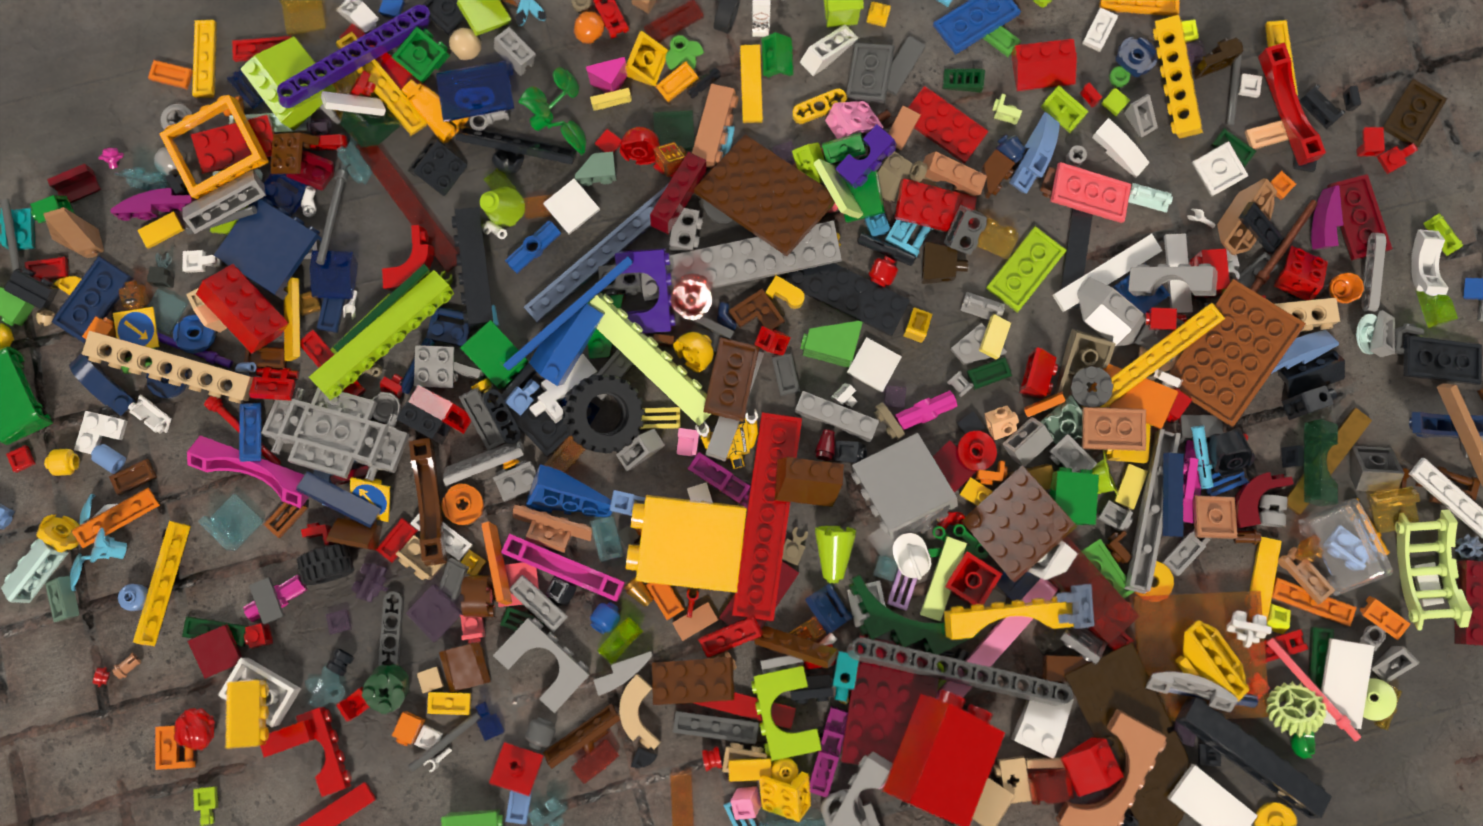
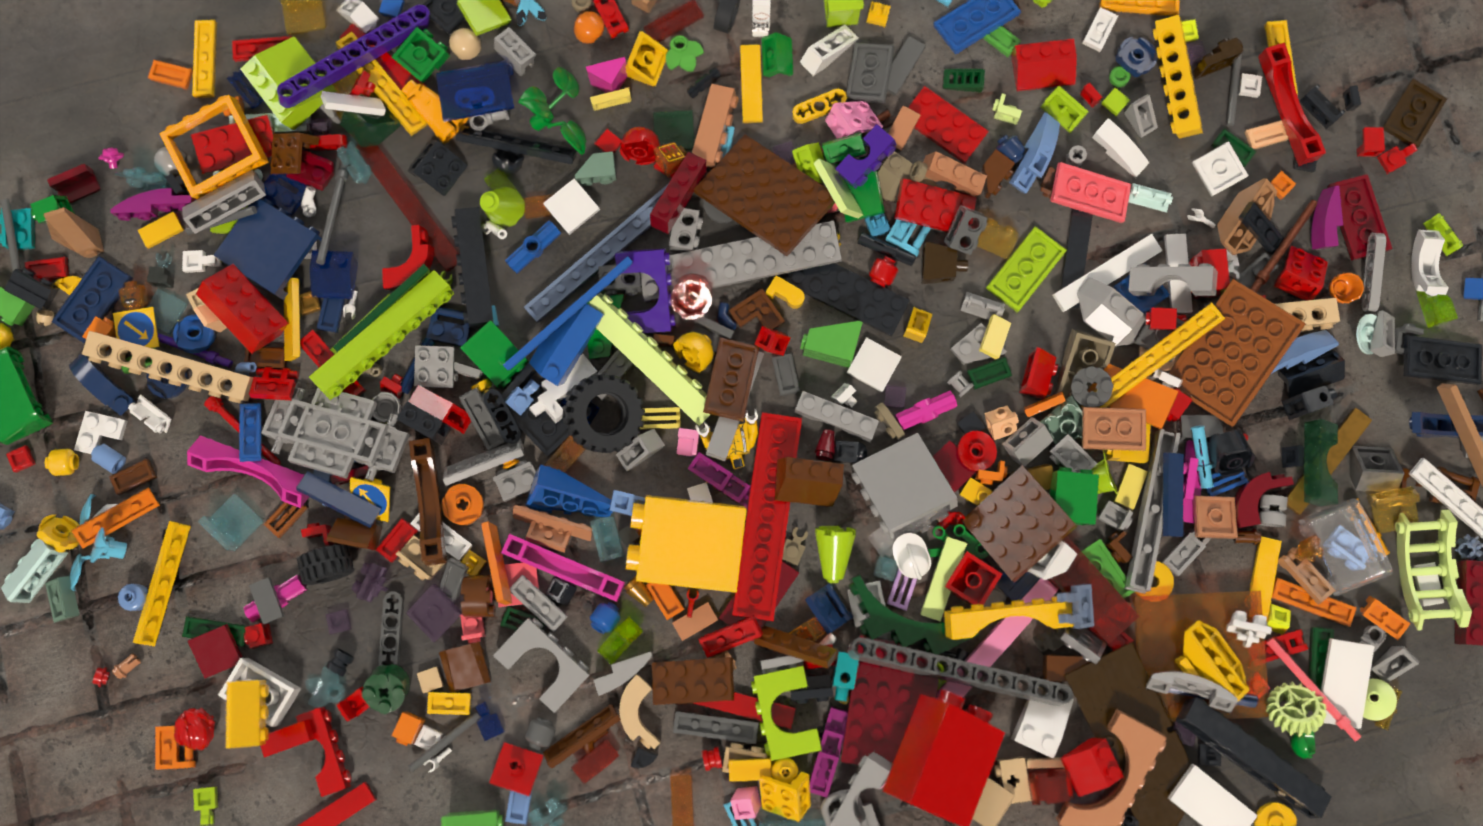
(171, 114): light grey gear -> none
(677, 82): light orange tile -> none

